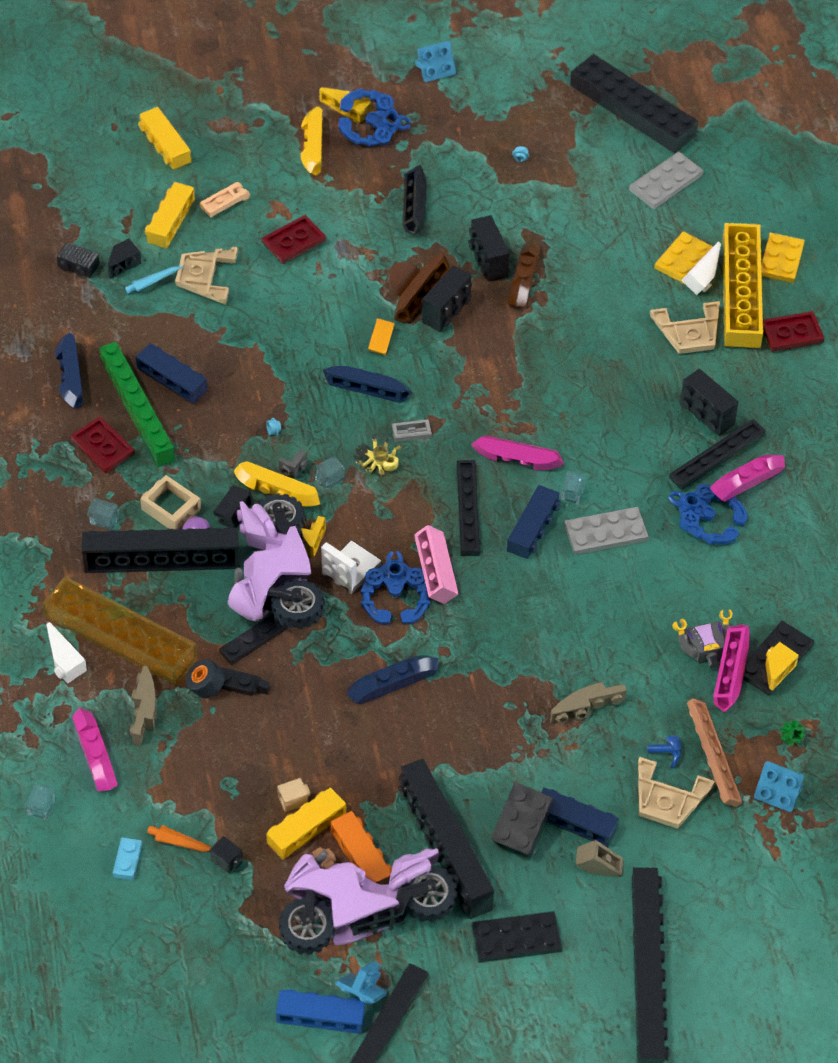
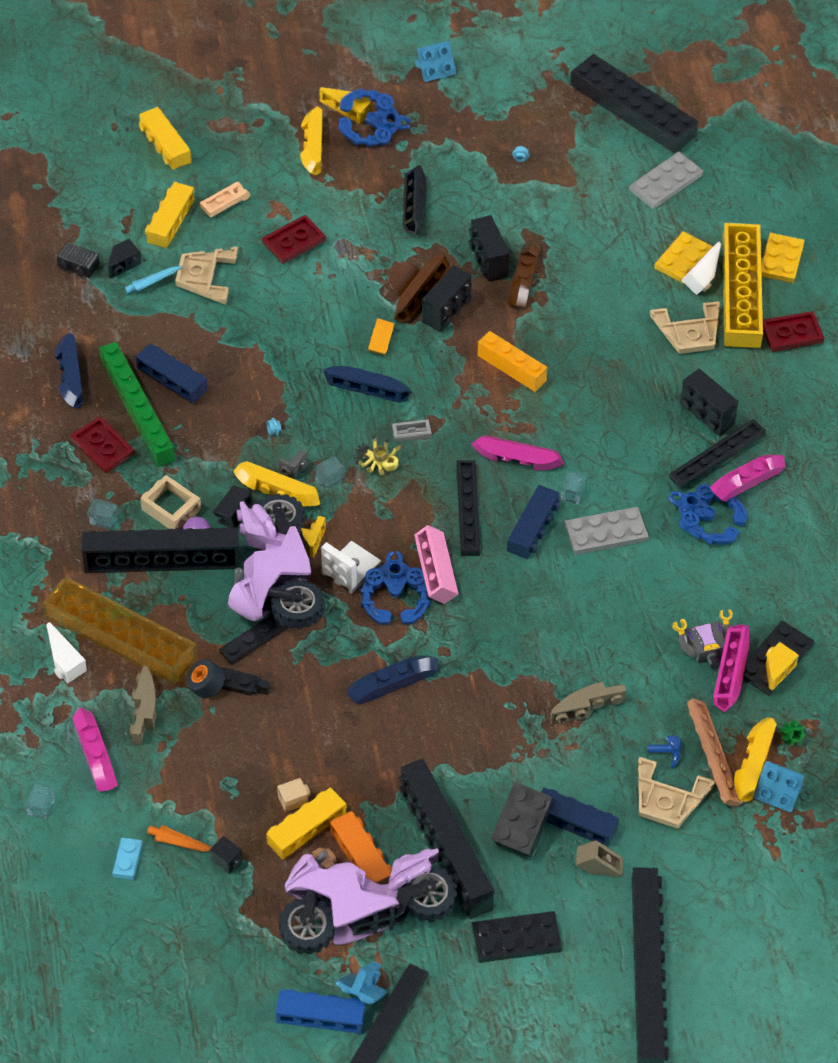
(512, 361): none -> light orange brick
(748, 776): none -> yellow brick

